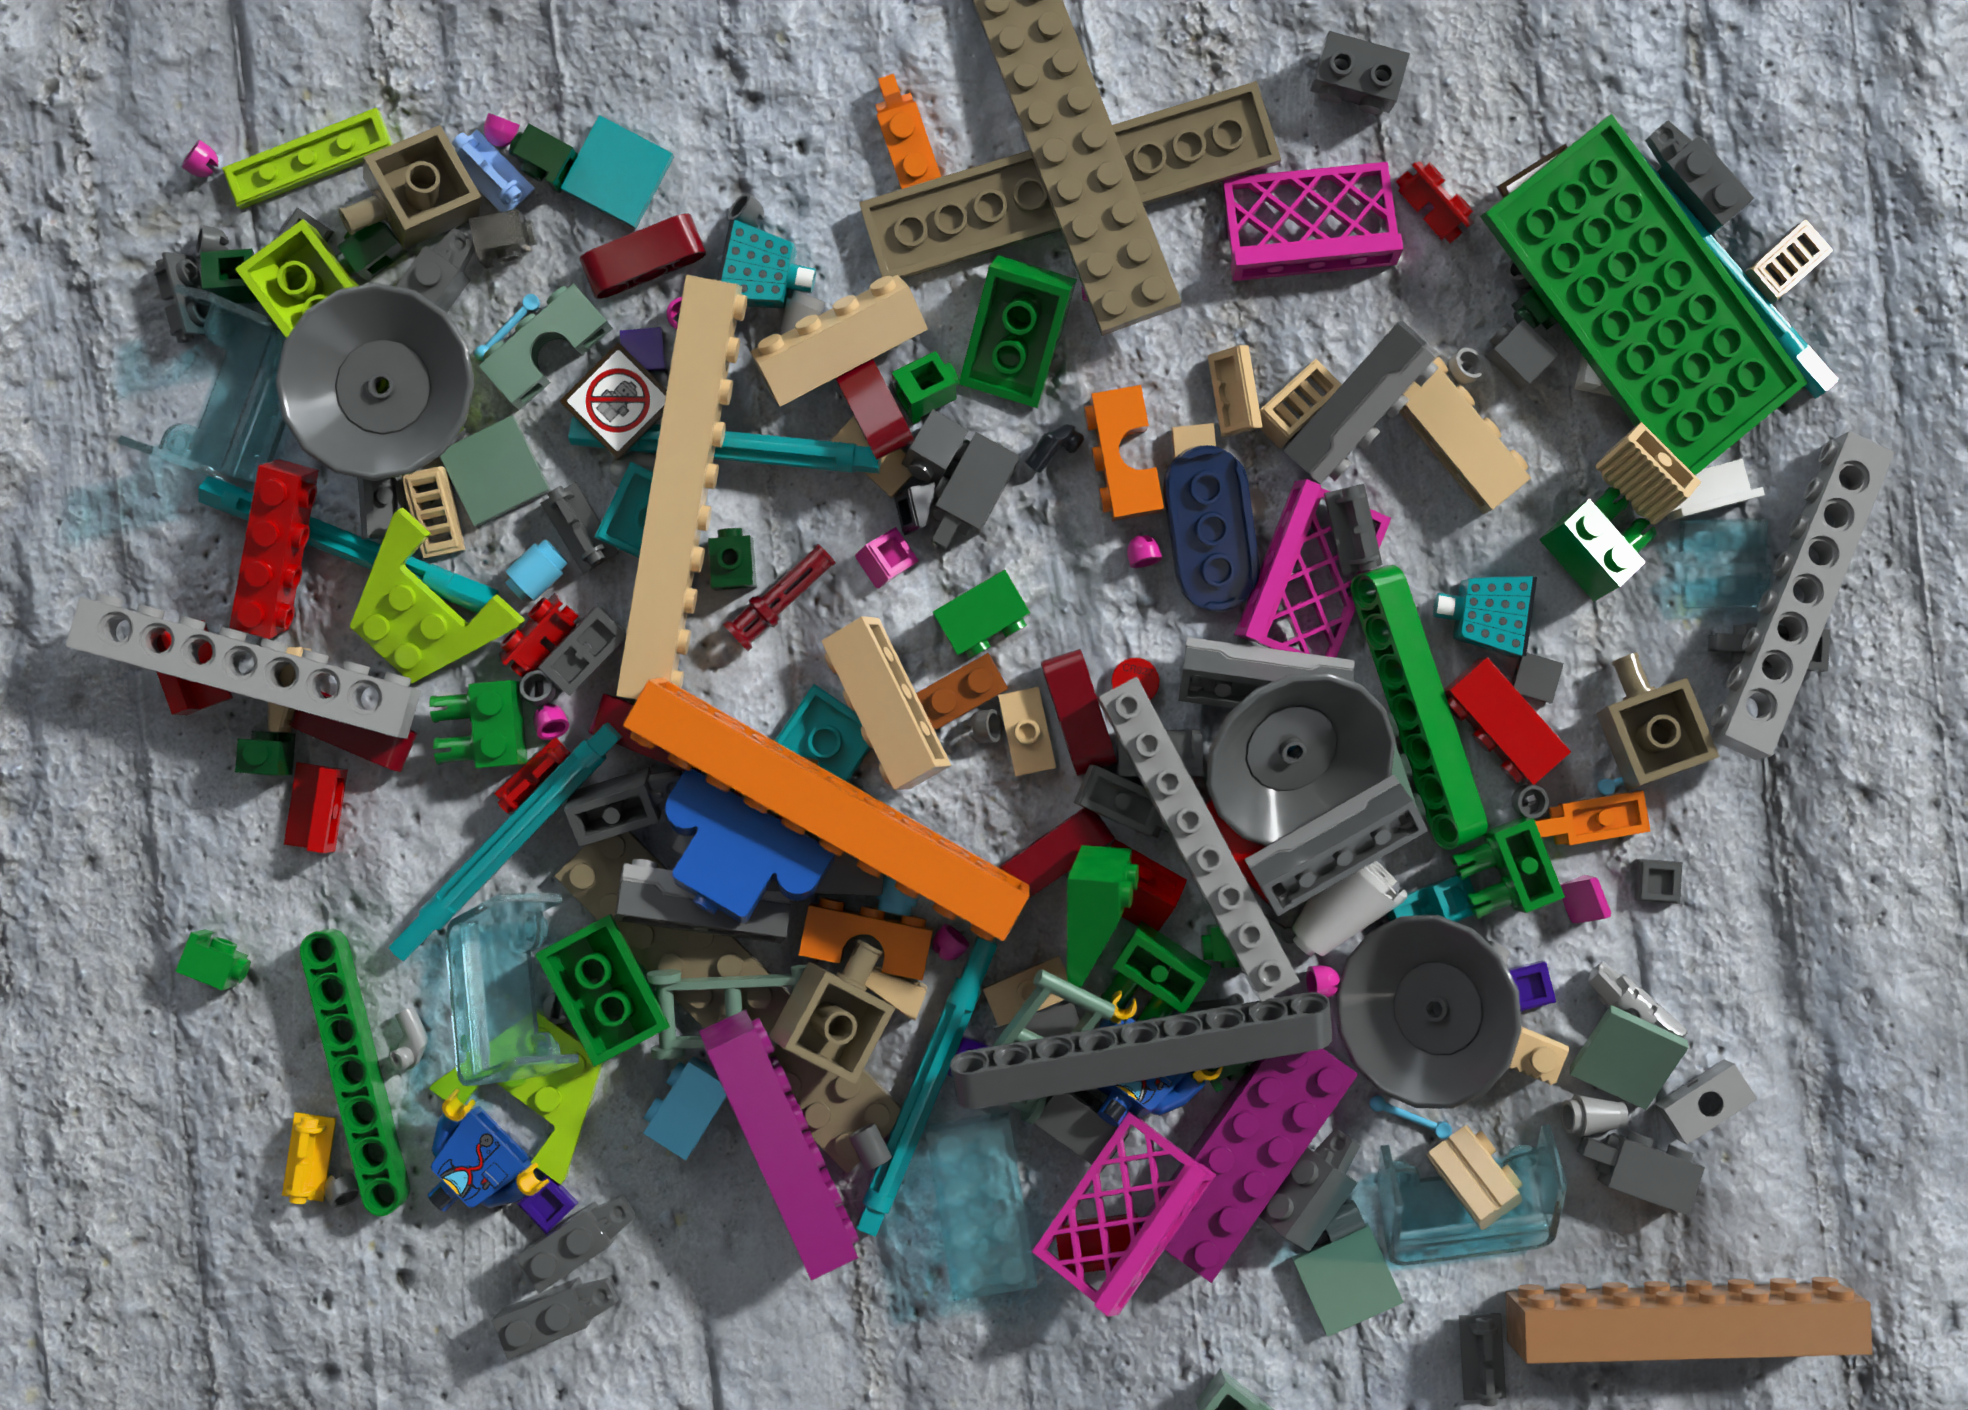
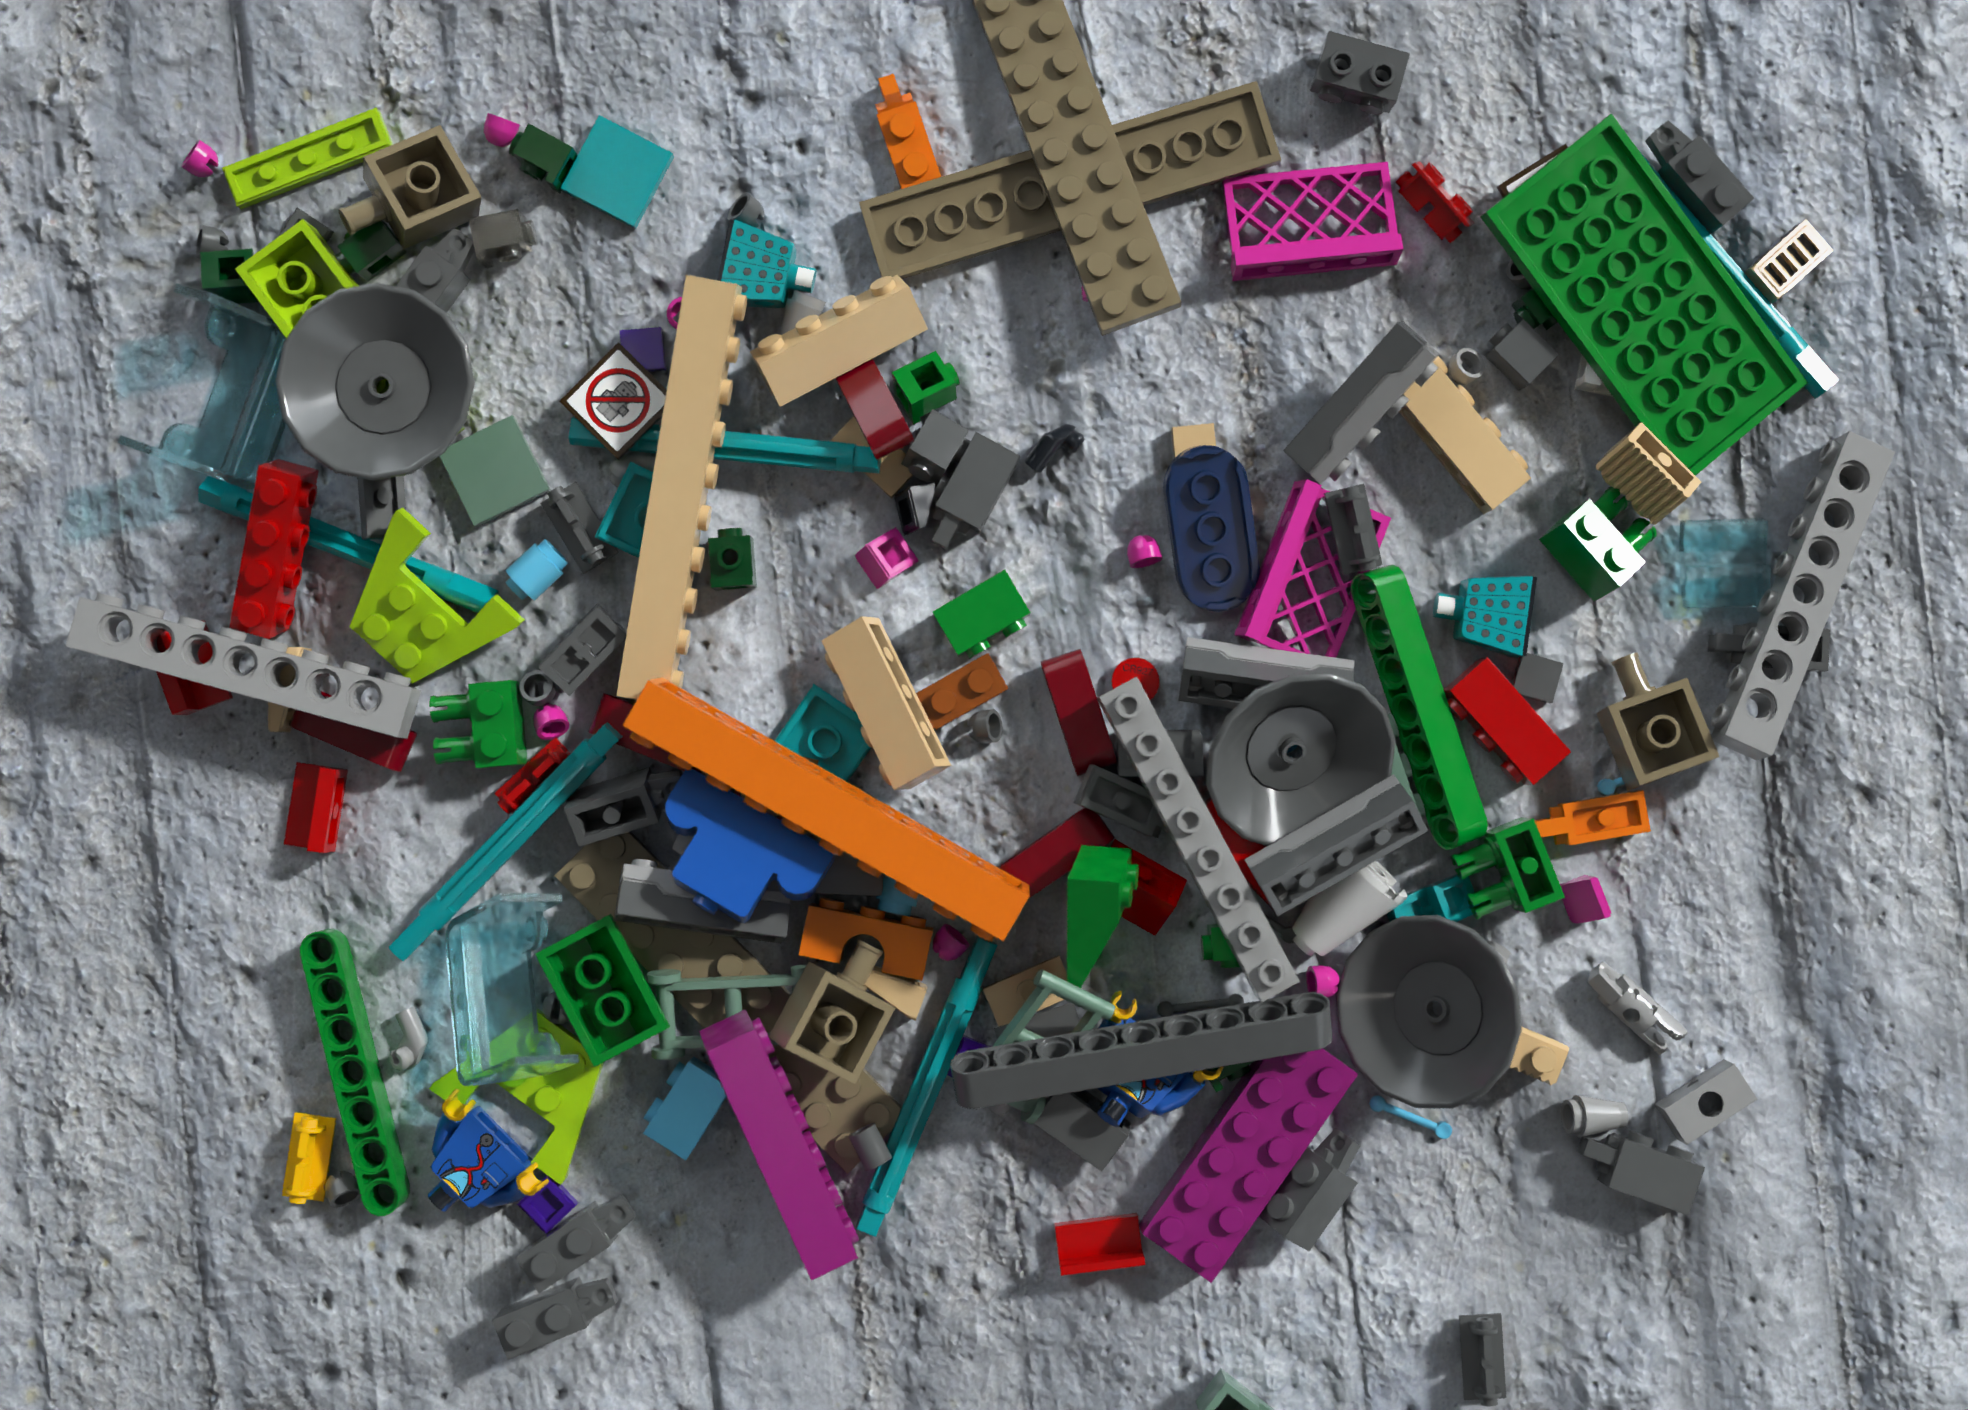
(186, 315): dark grey hinge -> none
(213, 961): green brick -> none
(266, 753): dark green brick -> none
(445, 493): tan slope -> none
(491, 171): light blue hinge -> none
(515, 363): sand green arch -> none
(525, 645): red hinge -> none
(530, 304): medium azure hinge -> none
(642, 256): dark red beam -> none
(817, 560): dark red pin -> none
(981, 1206): clear light blue brick -> none
(1017, 330): green slope -> none
(1027, 731): tan plate -> none
(1127, 490): orange arch -> none
(1154, 1234): dark pink fence -> none
(1159, 967): green brick -> none
(1234, 391): tan plate -> none
(1279, 422): tan slope -> none
(1345, 1222): dark grey hinge -> none
(1347, 1280): sand green tile -> none
(1430, 1224): clear light blue windscreen -> none
(1475, 1177): tan brick -> none
(1531, 809): dark grey hinge -> none
(1533, 985): dark purple tile -> none
(1628, 1057): sand green tile -> none
(1658, 881): dark grey tile -> none
(1687, 1321): medium nougat brick -> none
(1719, 488): white panel -> none

